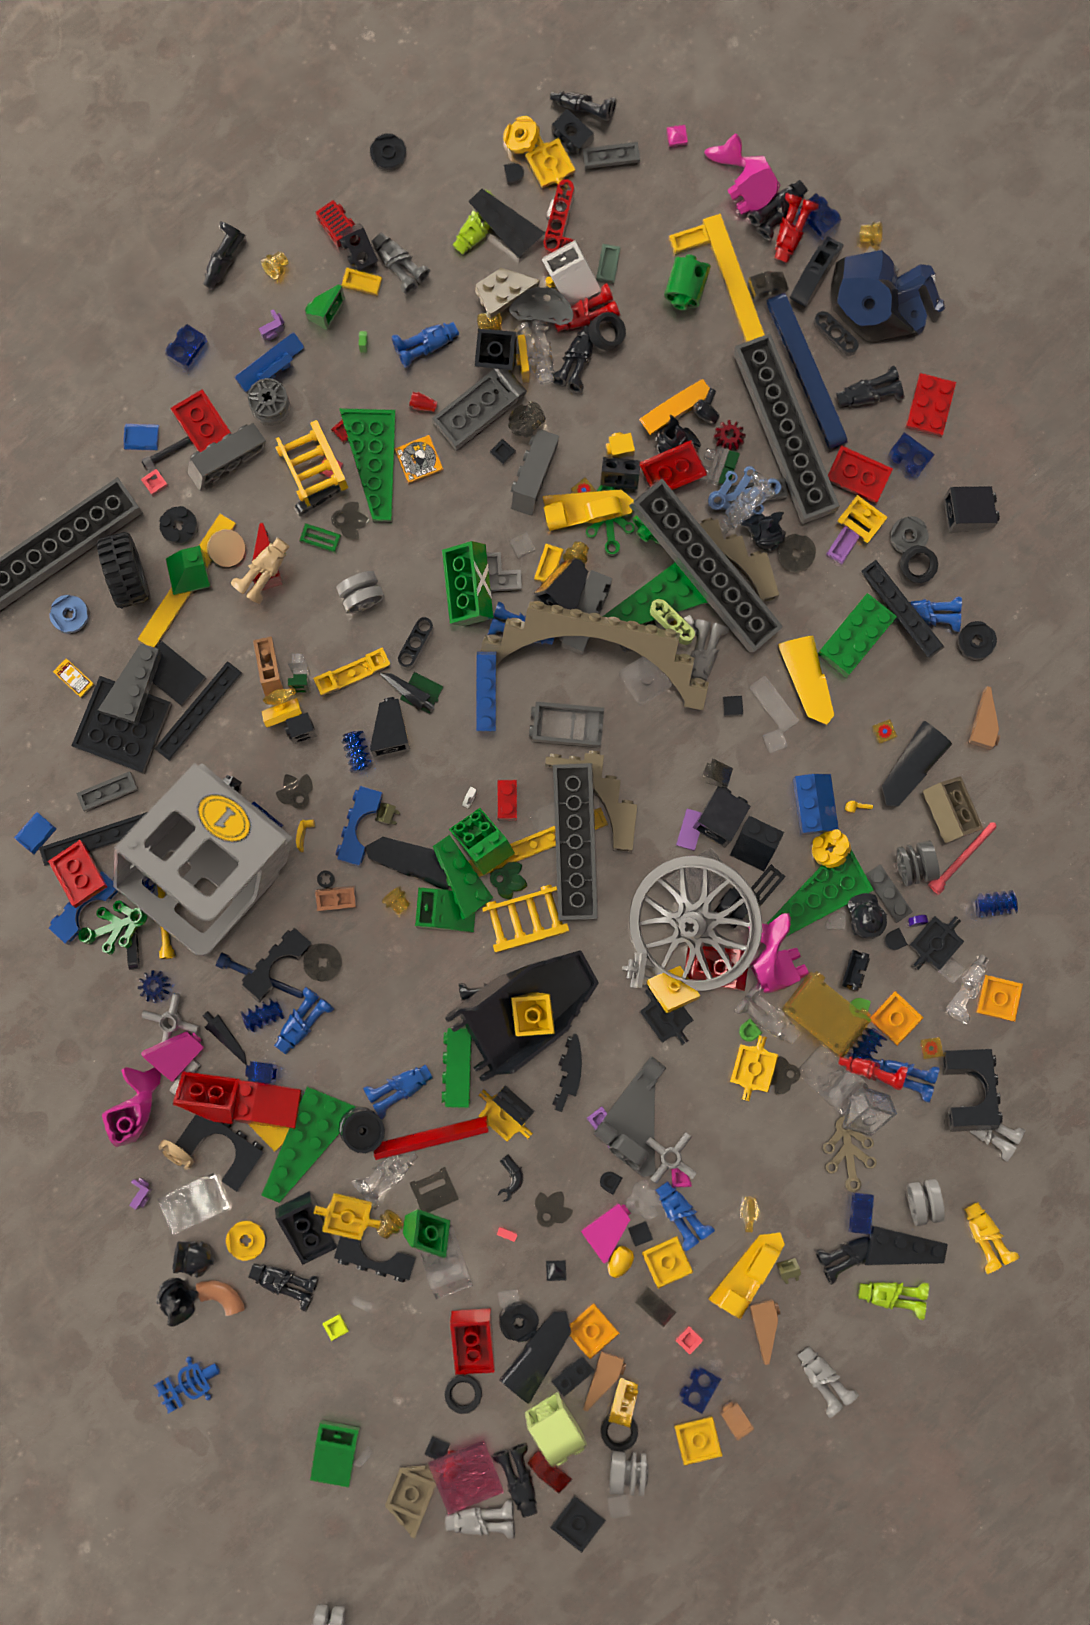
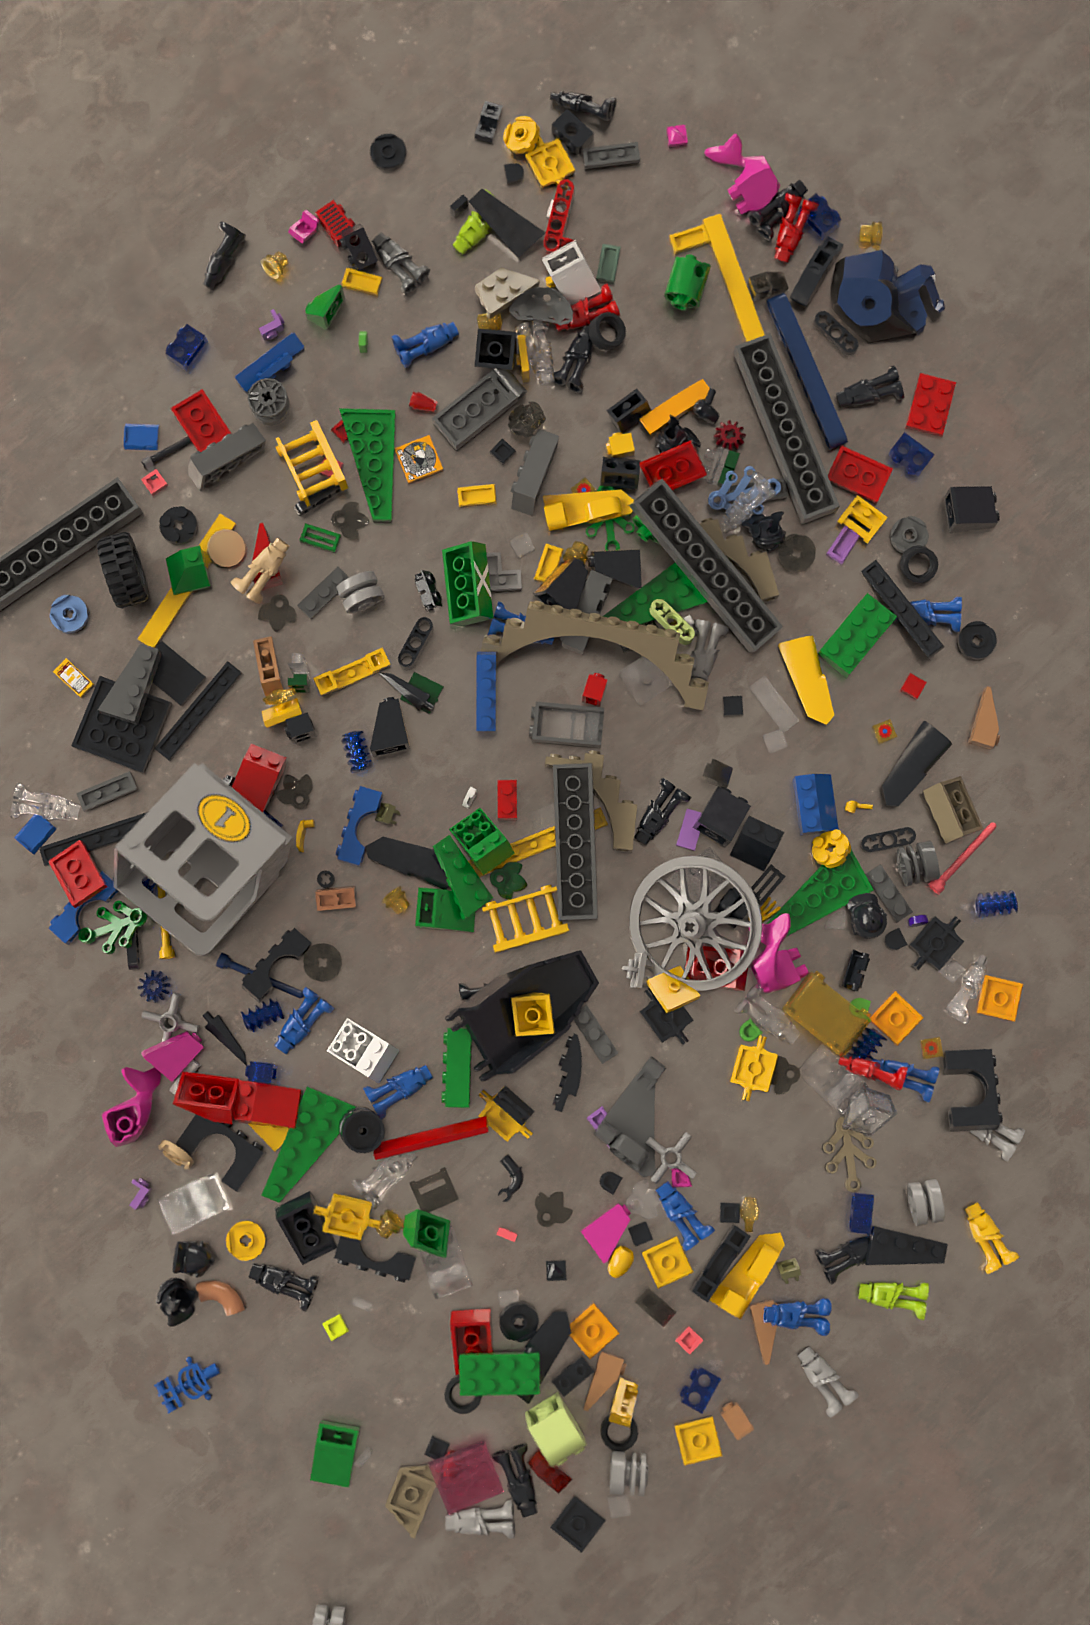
(51, 805): none -> clear piece
(259, 775): none -> red slope
(277, 615): none -> clear smoke plate
(305, 227): none -> dark pink bracket
(323, 593): none -> dark grey plate
(363, 1050): none -> white slope
(432, 597): none -> black hinge
(459, 205): none -> black tile
(476, 495): none -> yellow tile
(488, 121): none -> black slope
(499, 1373): none -> green brick
(594, 689): none -> red brick
(595, 1035): none -> dark grey plate
(618, 564): none -> black slope
(629, 410): none -> black brick
(654, 819): none -> black piece
(719, 1263): none -> black arch
(729, 1212): none -> black tile
(764, 912): none -> yellow piece
(792, 1315): none -> blue piece
(903, 842): none -> black beam
(913, 686): none -> red tile

